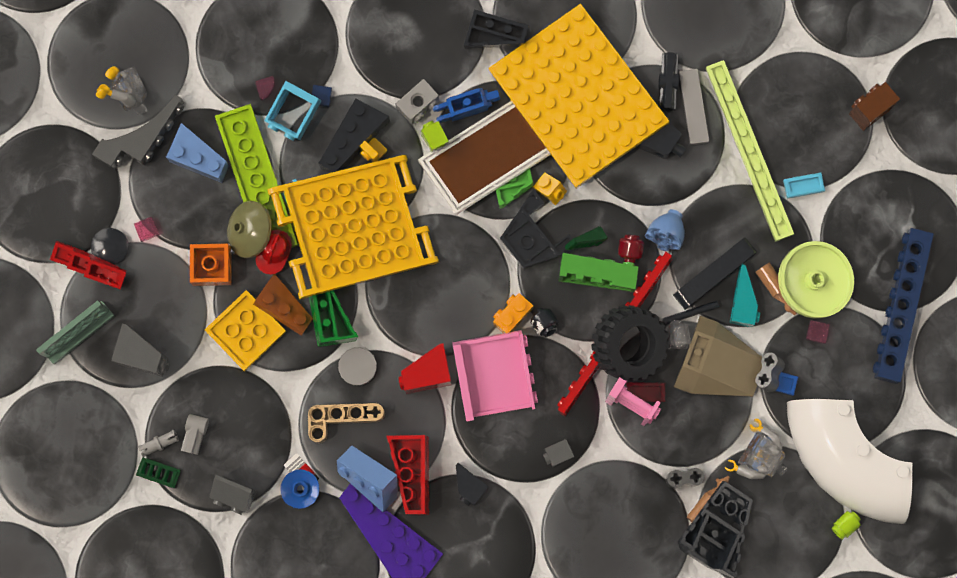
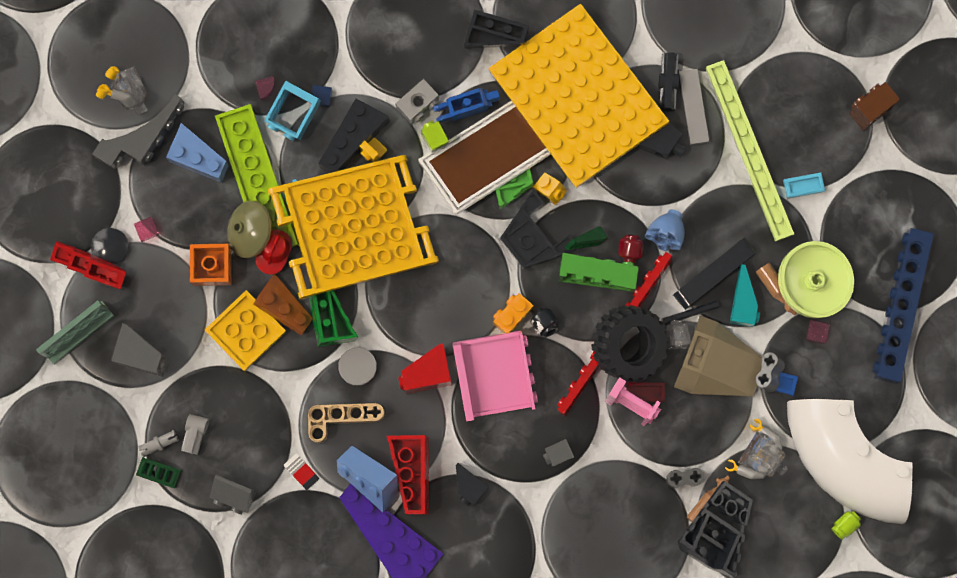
(292, 482): blue dish -> none

